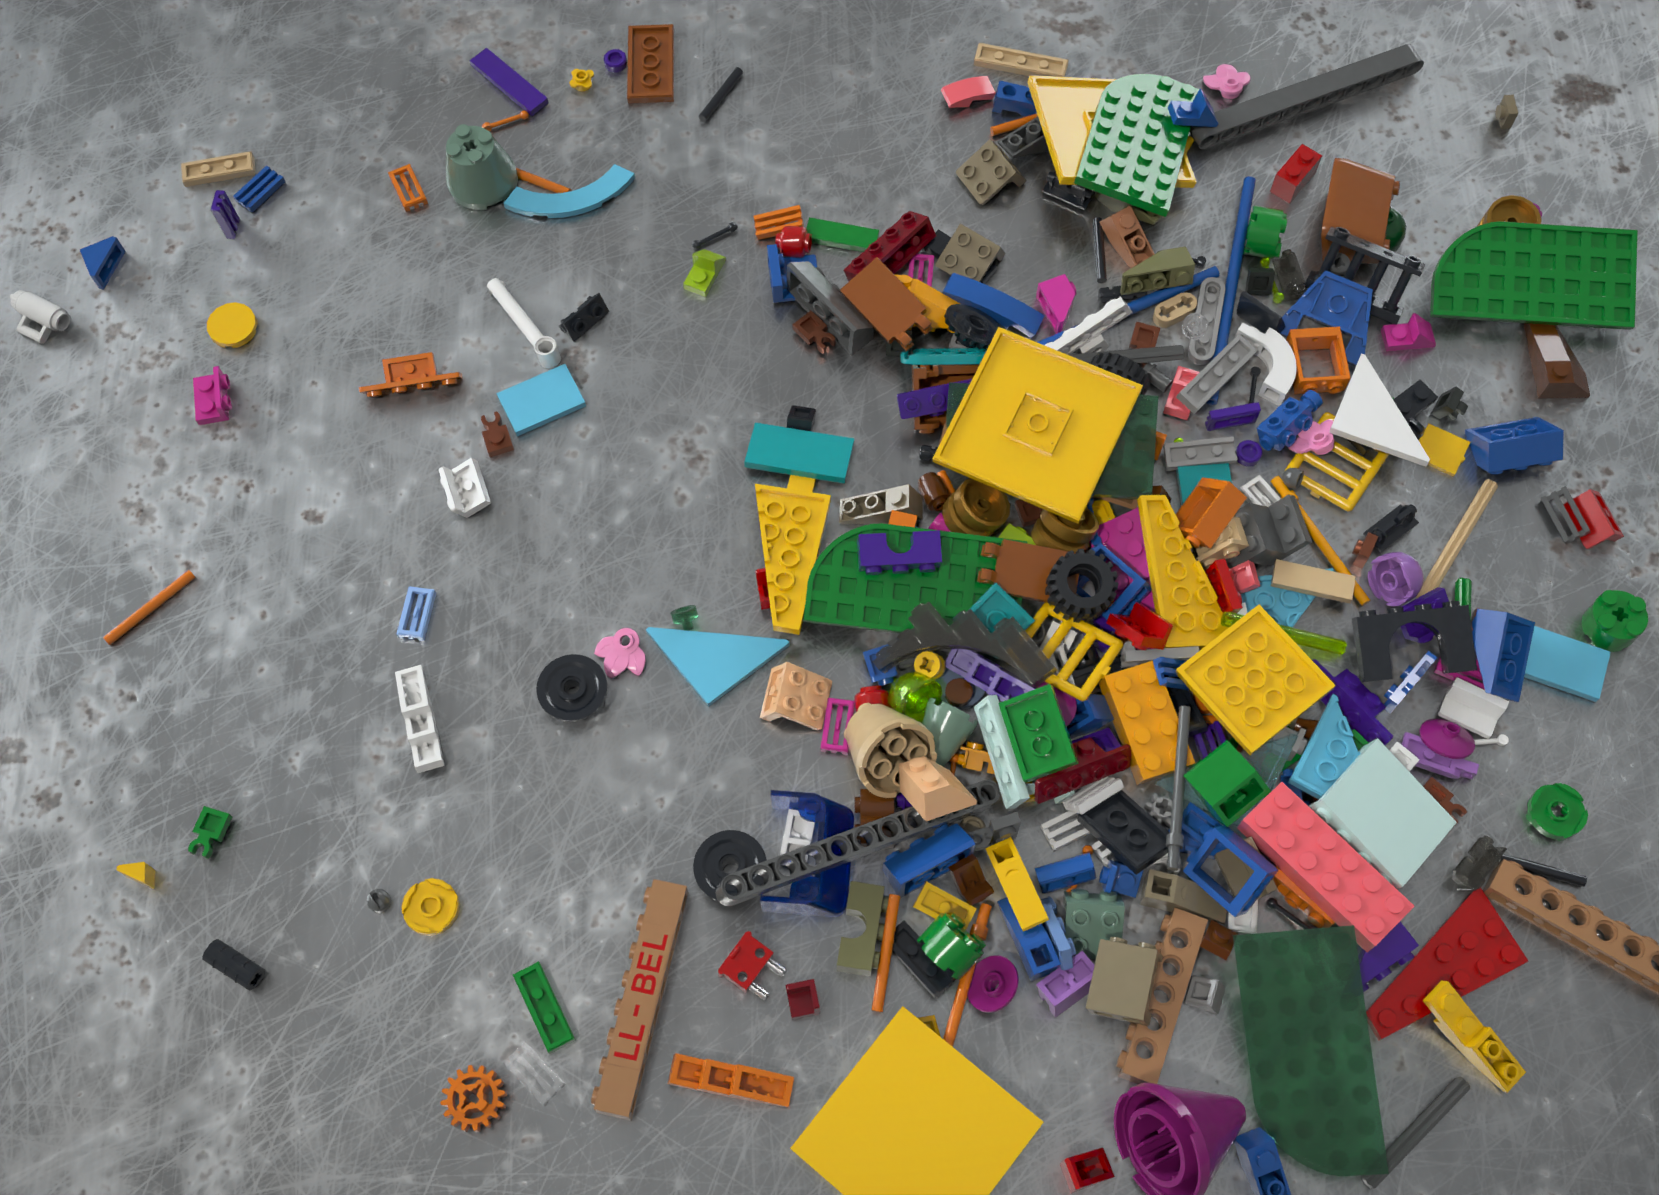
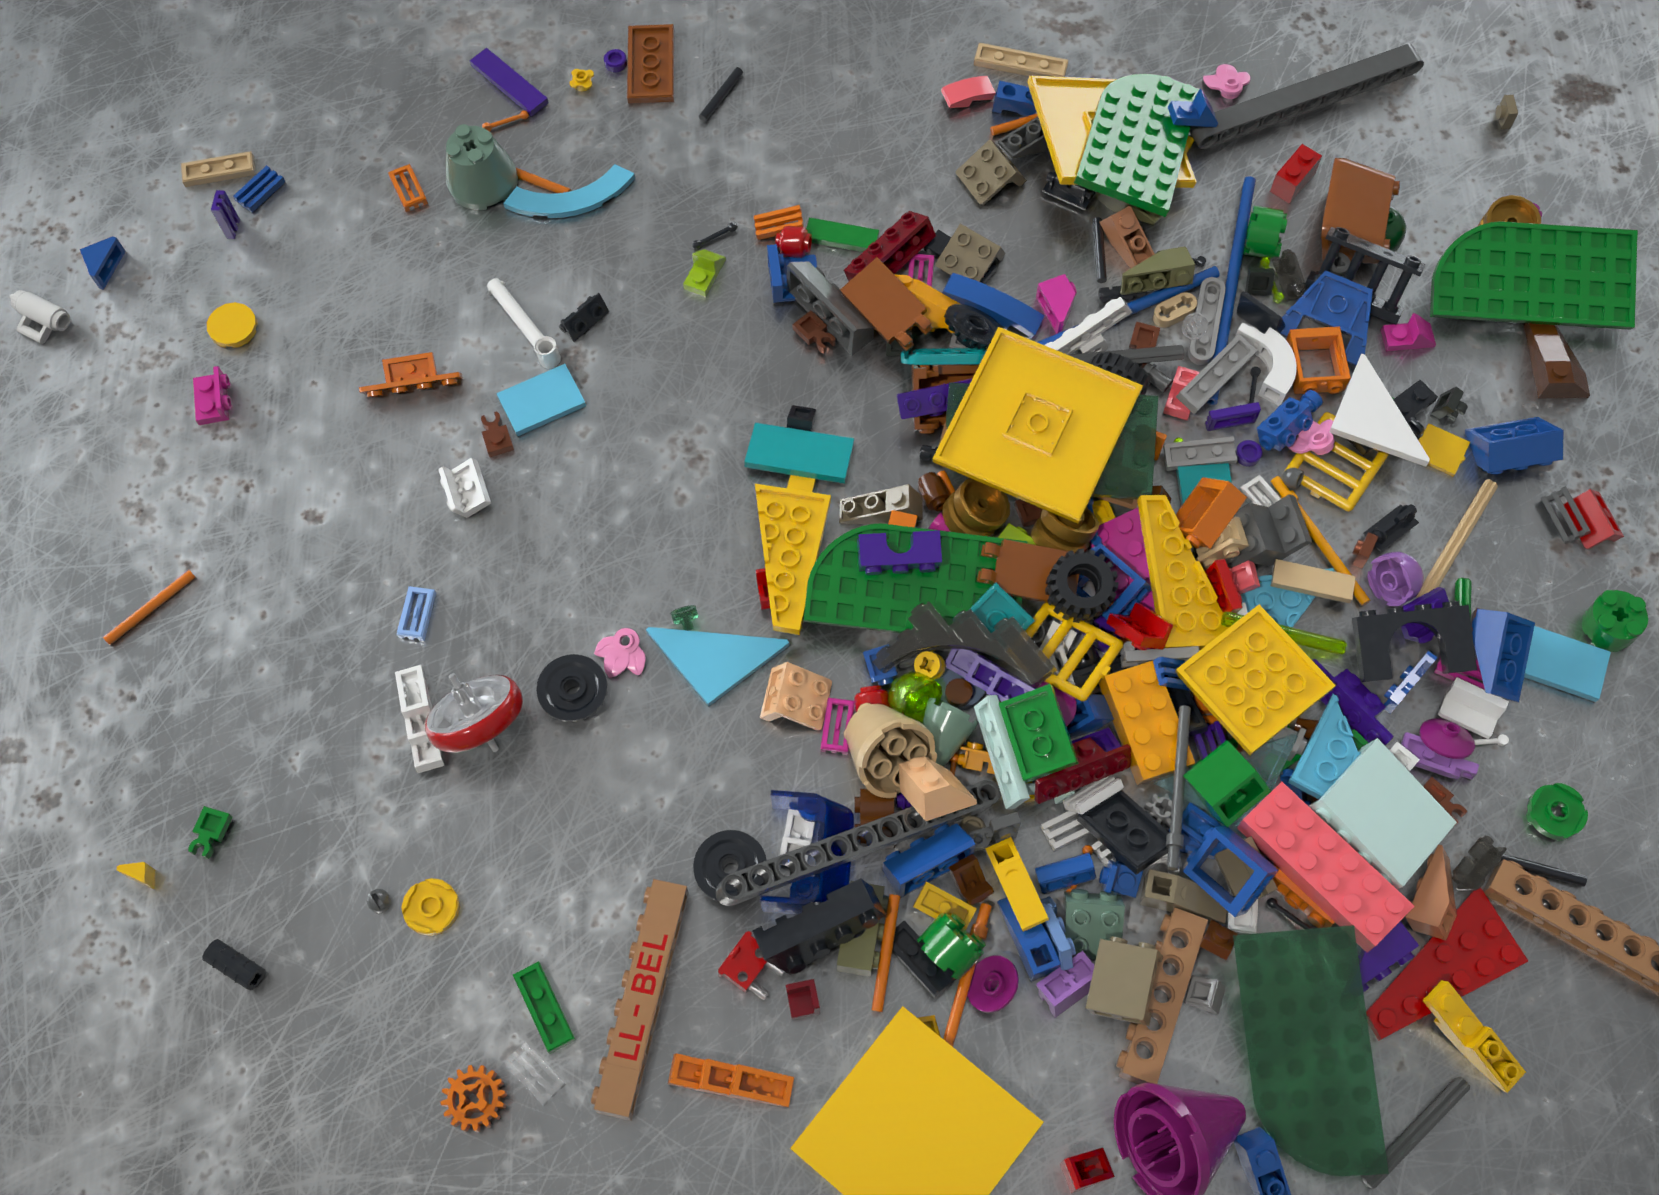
(473, 713): none -> wheel
(819, 927): none -> black wedge
(1434, 898): none -> nougat slope

